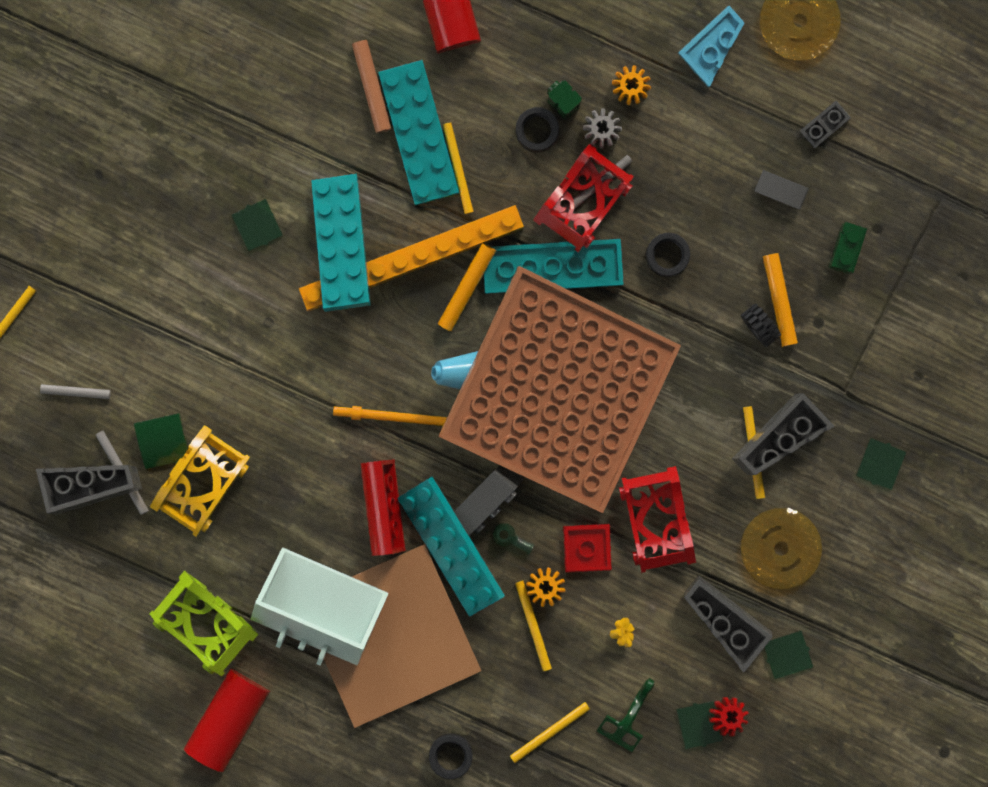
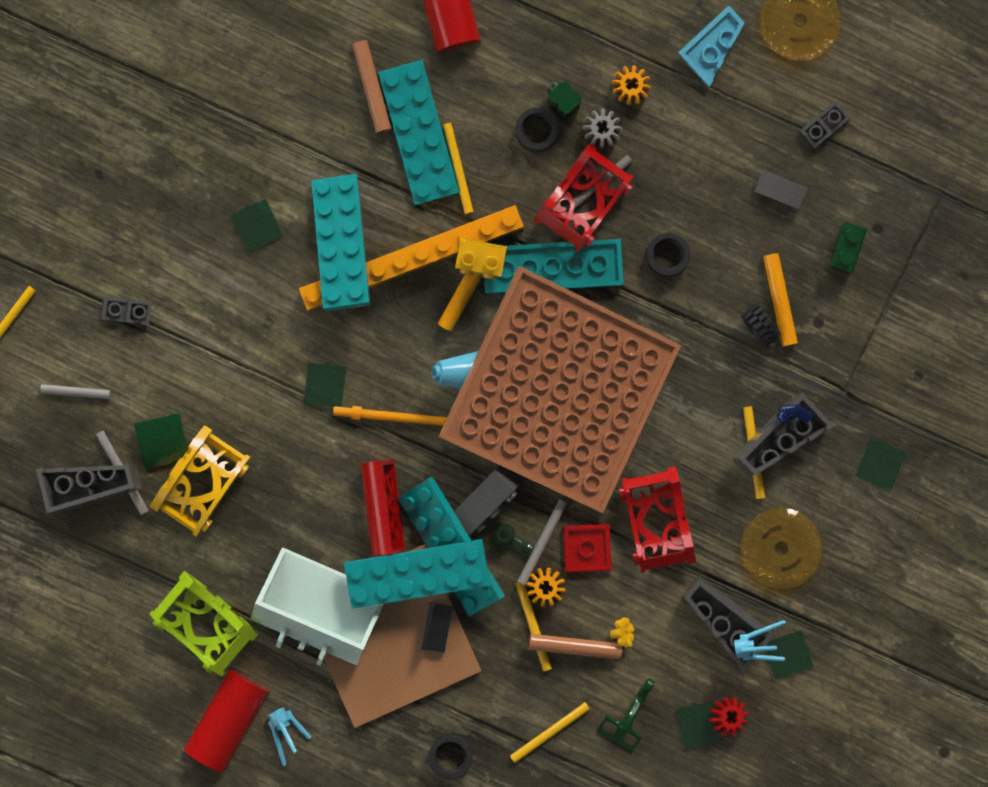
(126, 310): none -> dark grey slope
(279, 720): none -> medium azure plant
(325, 384): none -> clear green piece
(417, 573): none -> teal plate
(437, 627): none -> black panel
(481, 258): none -> yellow brick
(542, 541): none -> light grey bar
(574, 646): none -> nougat piece
(746, 649): none -> medium azure plant
(793, 410): none -> clear blue arm

